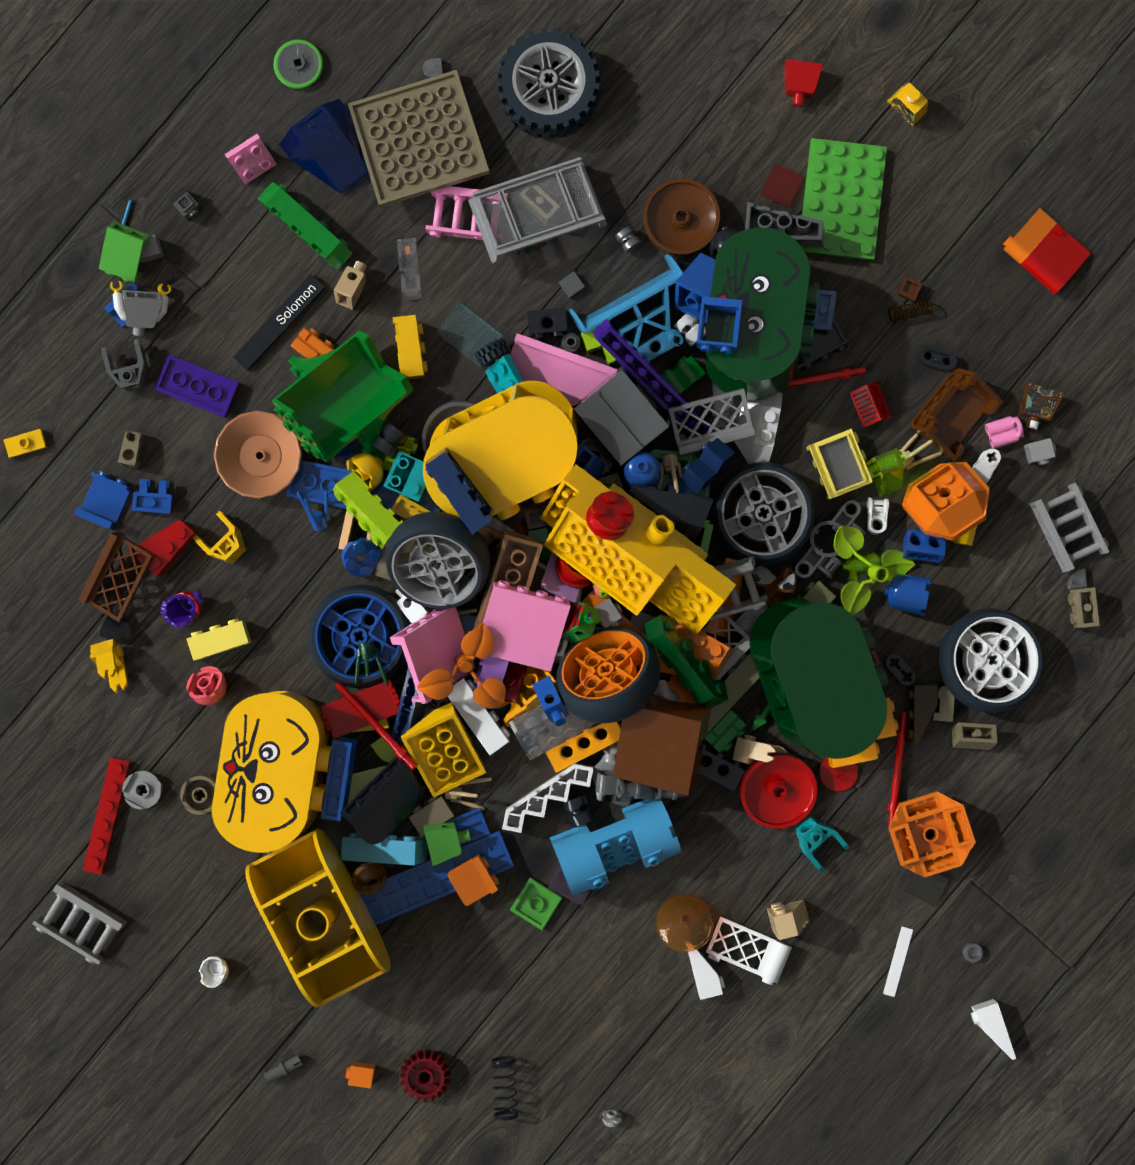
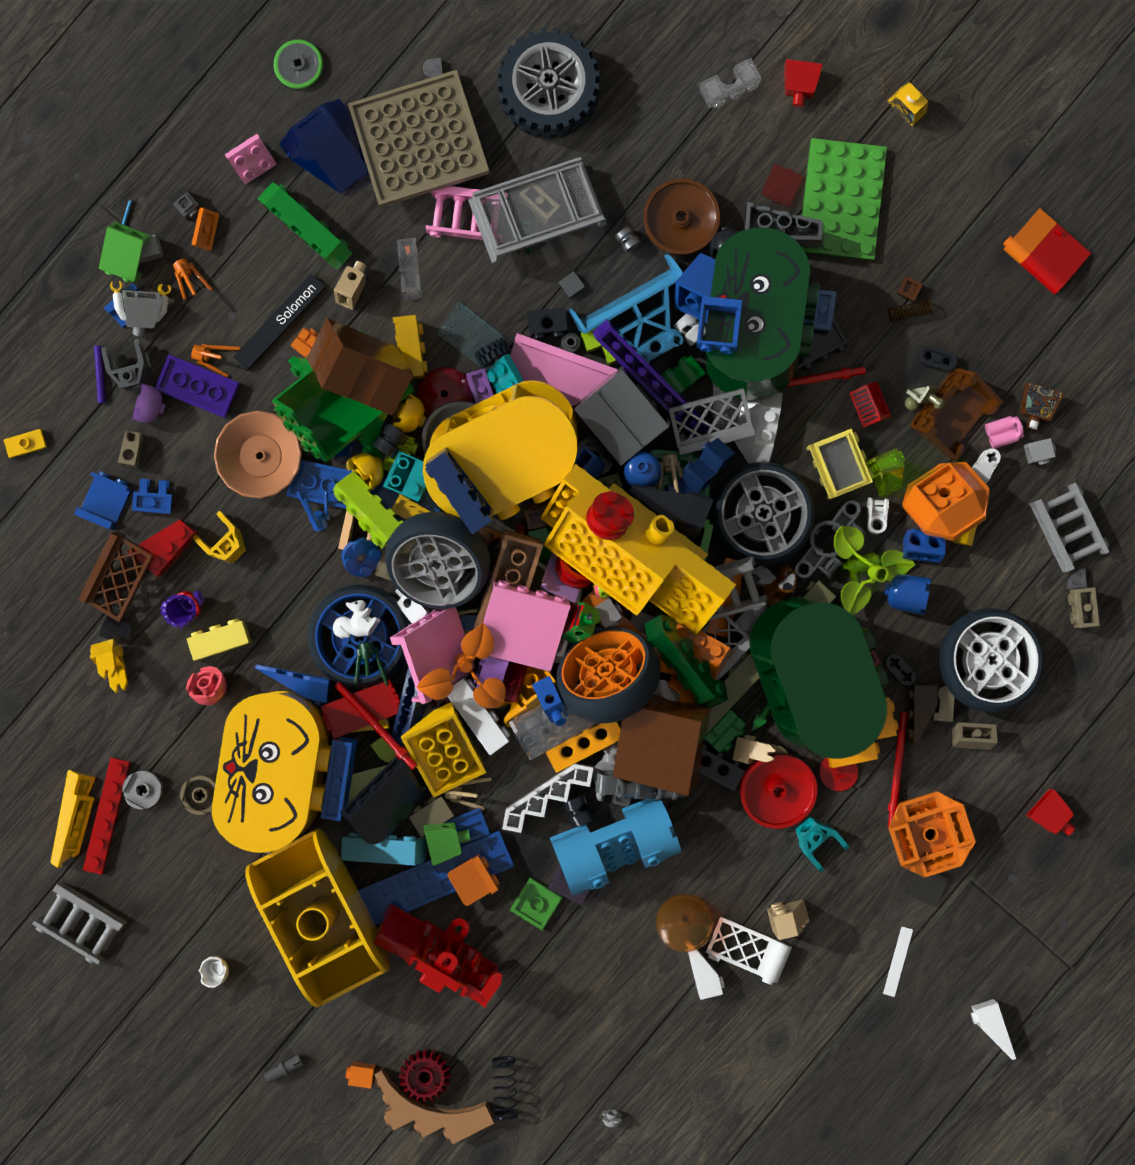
(73, 817): none -> yellow wedge
(99, 374): none -> dark purple bar
(148, 404): none -> medium lavender cylinder
(183, 270): none -> orange plant
(202, 354): none -> orange plant
(205, 229): none -> orange plate
(309, 686): none -> blue wedge
(359, 366): none -> reddish brown tile
(359, 624): none -> white animal
(367, 872): clear orange piece -> none
(409, 414): none -> yellow cylinder
(412, 939): none -> red piece
(428, 1119): none -> medium nougat arch
(443, 380): none -> dark red dish
(479, 385): none -> medium lavender plate
(716, 92): none -> clear arch
(909, 456): tan plant -> none
(923, 396): none -> olive piece
(972, 952): flat silver tile -> none
(1052, 813): none -> red torso

